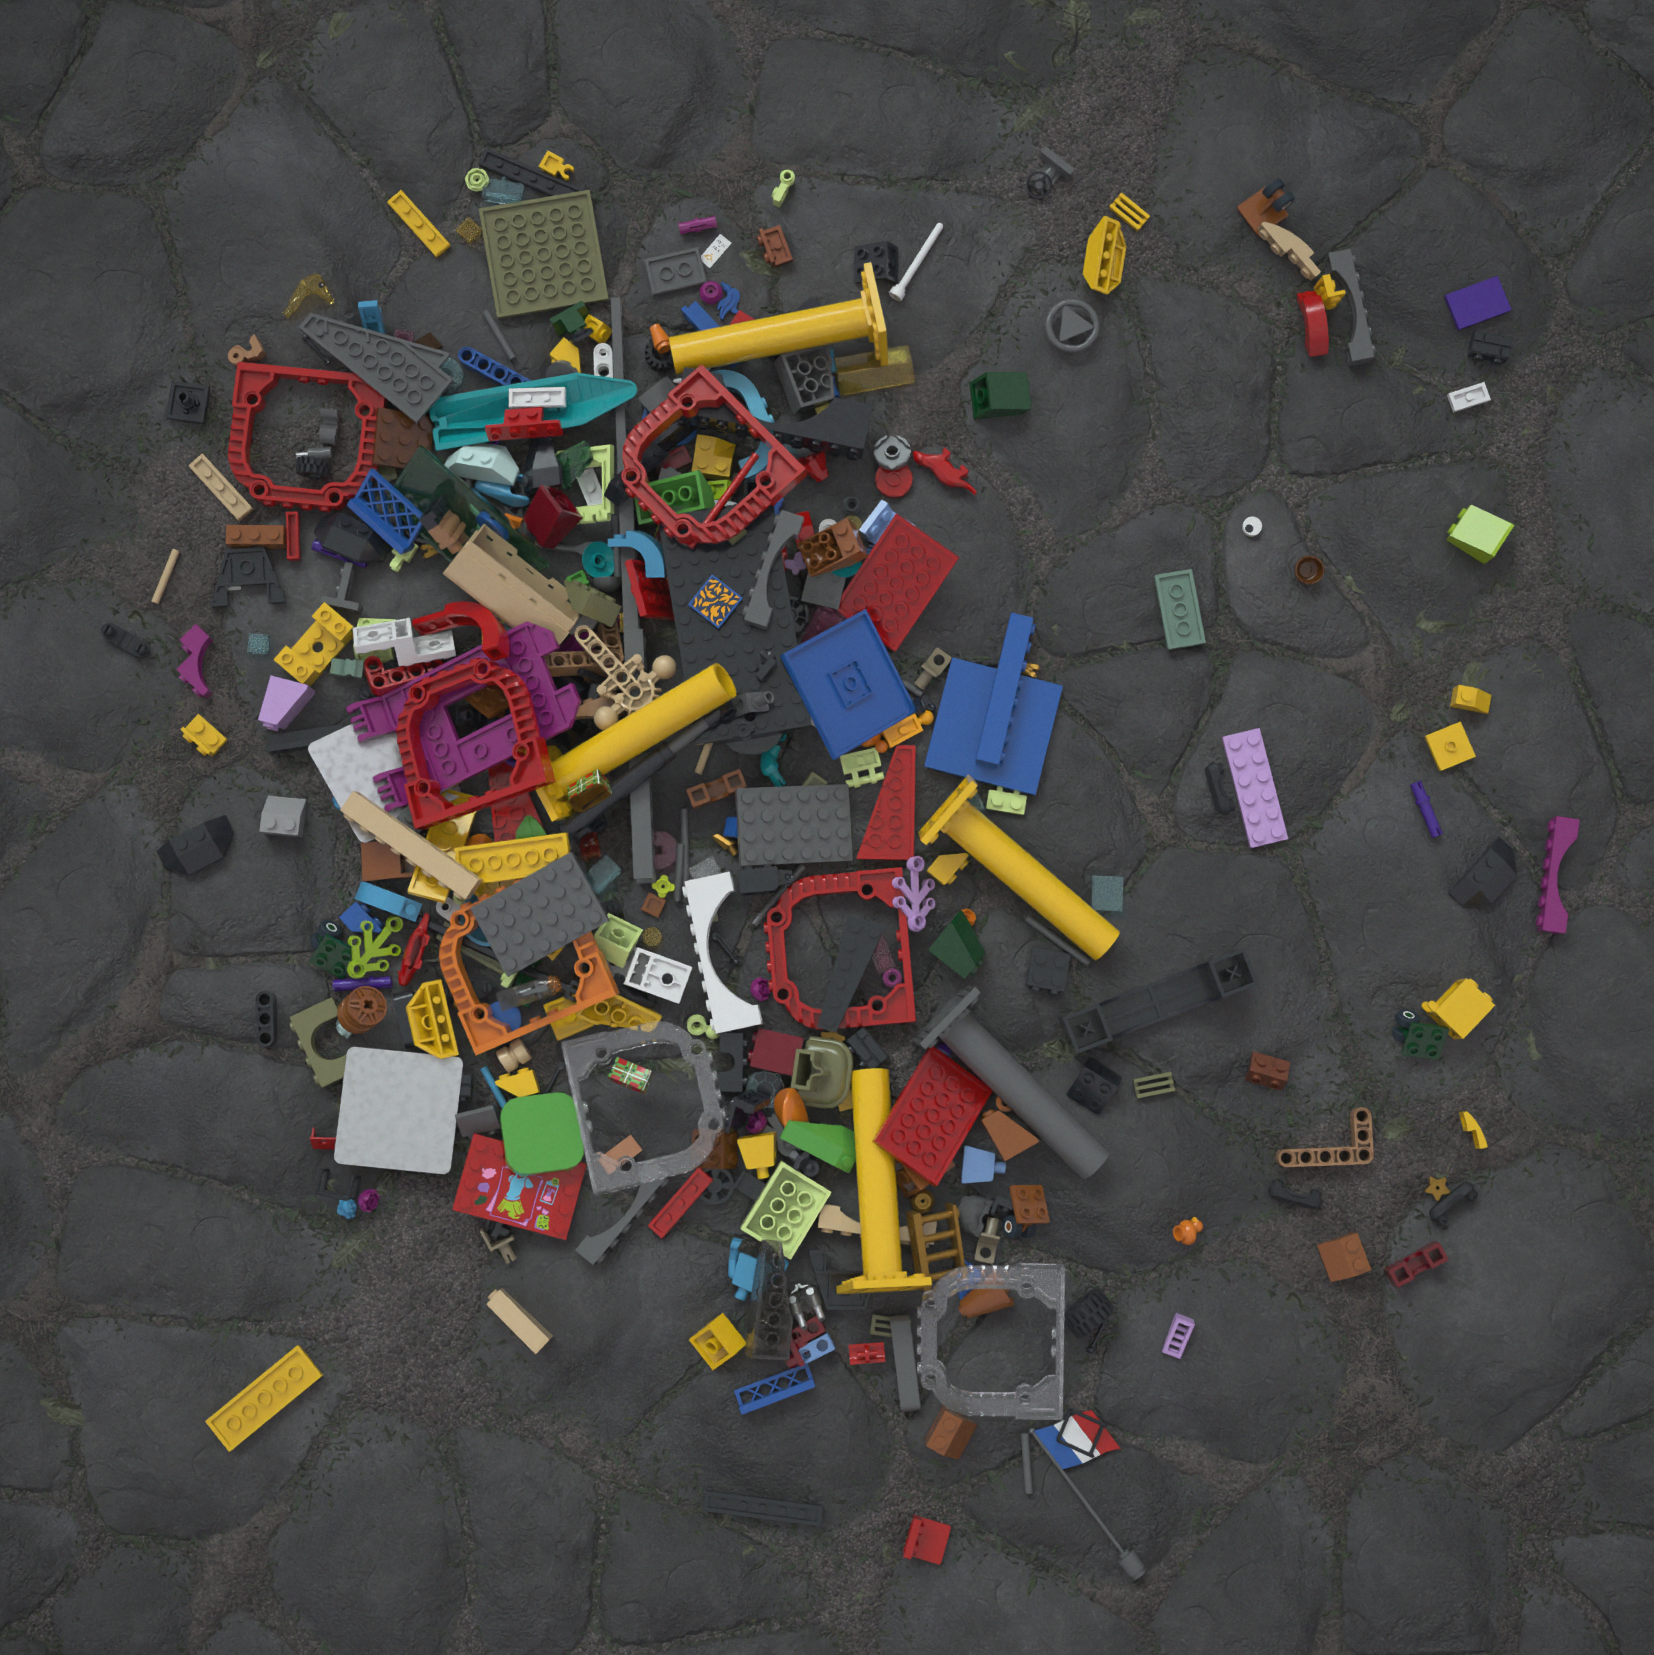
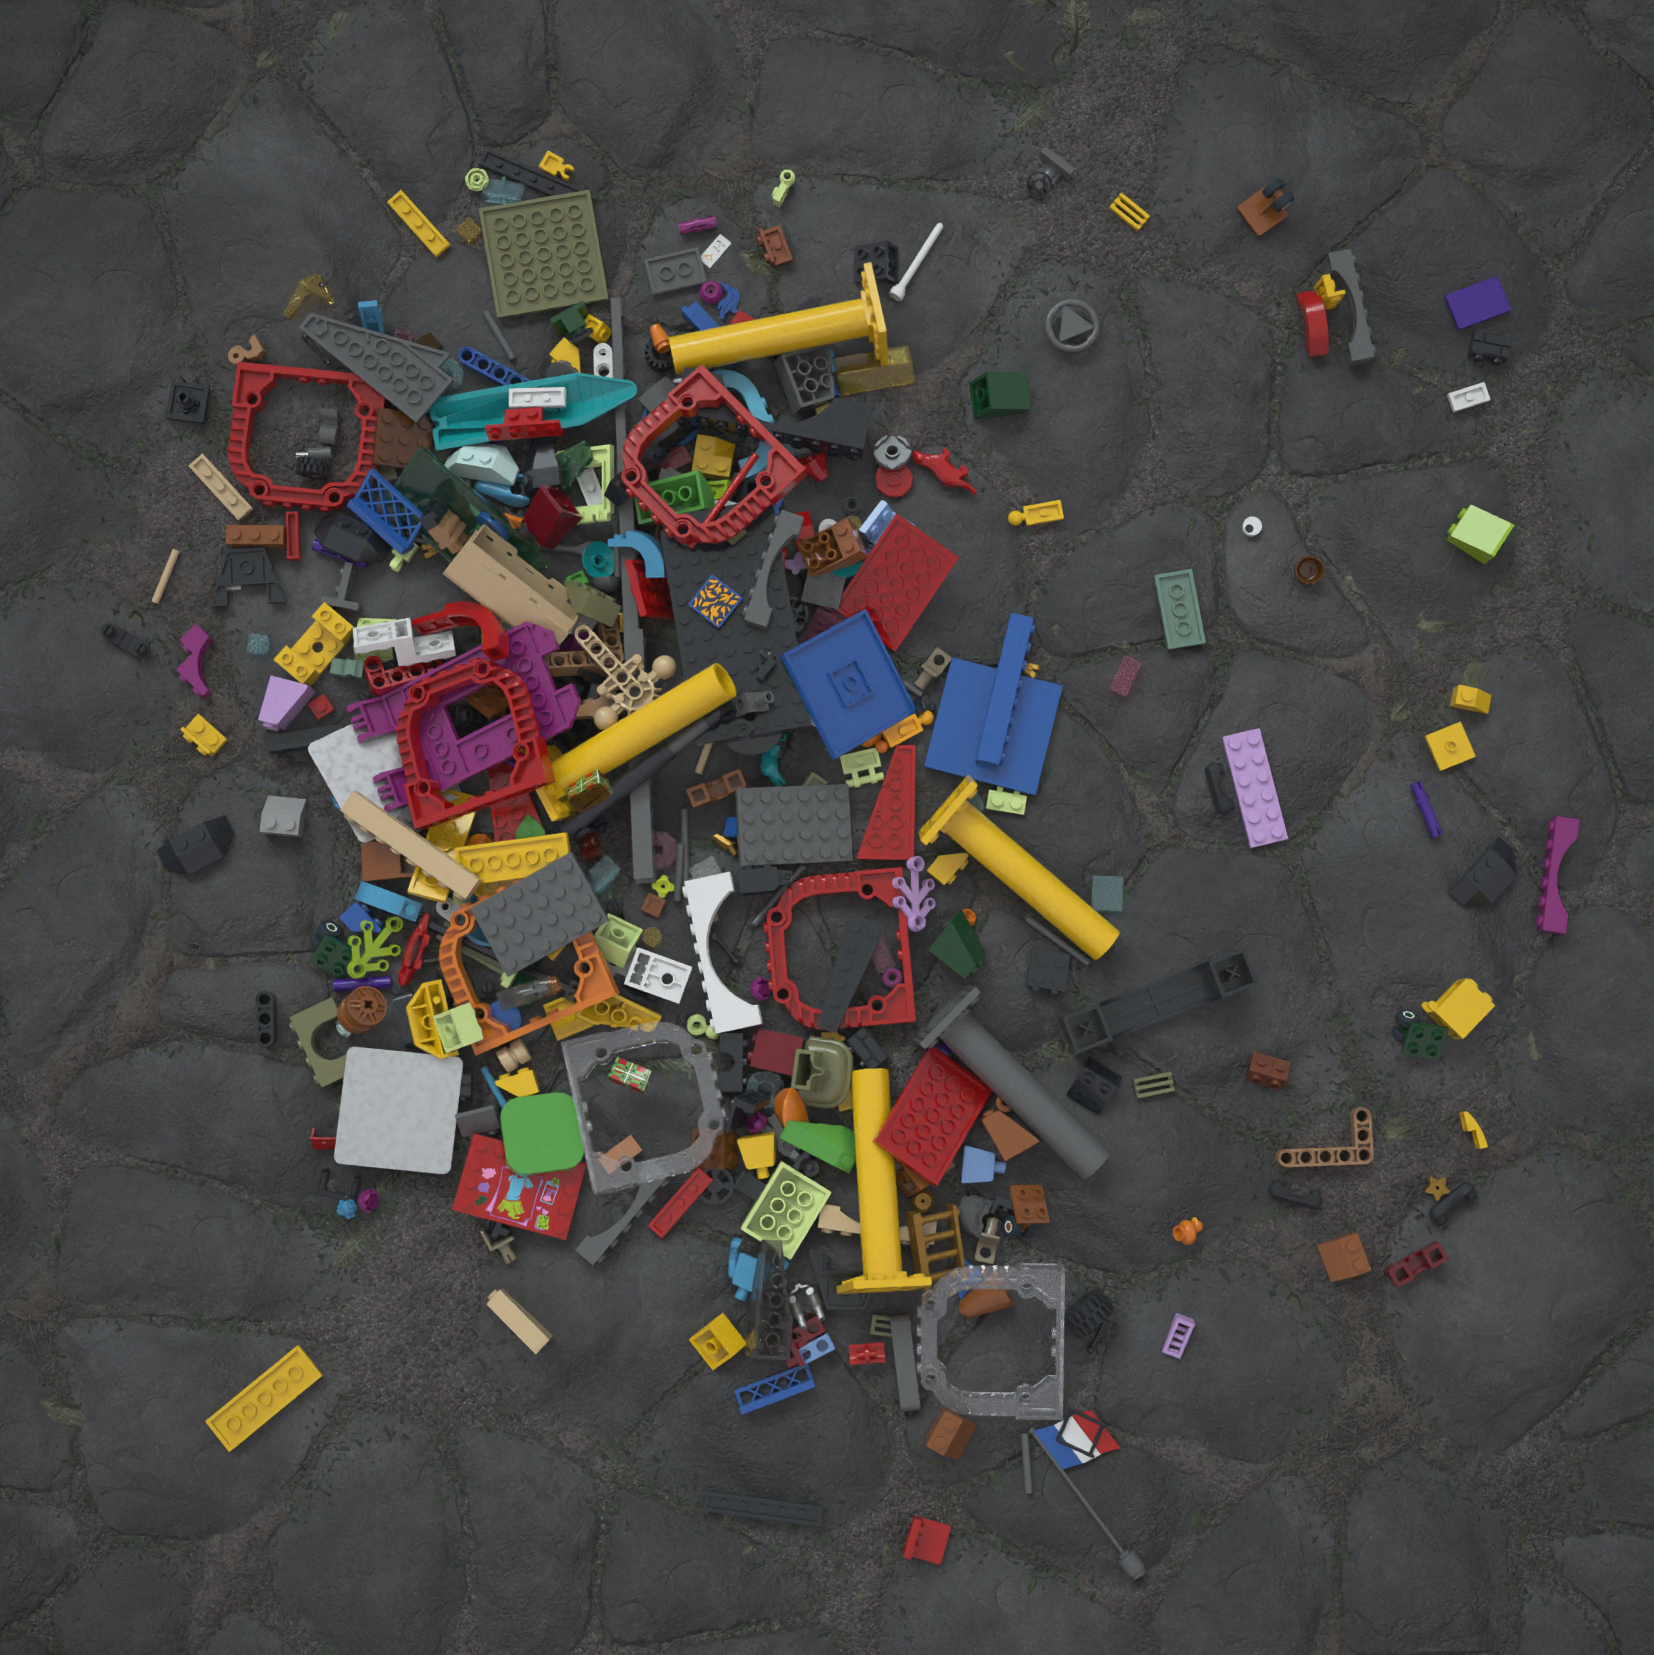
(321, 707): none -> red plate
(458, 1027): none -> yellowish green slope
(1037, 514): none -> yellow plate
(1105, 256): yellow wedge -> none
(1125, 676): none -> clear pink plate
(1285, 241): tan slope -> none

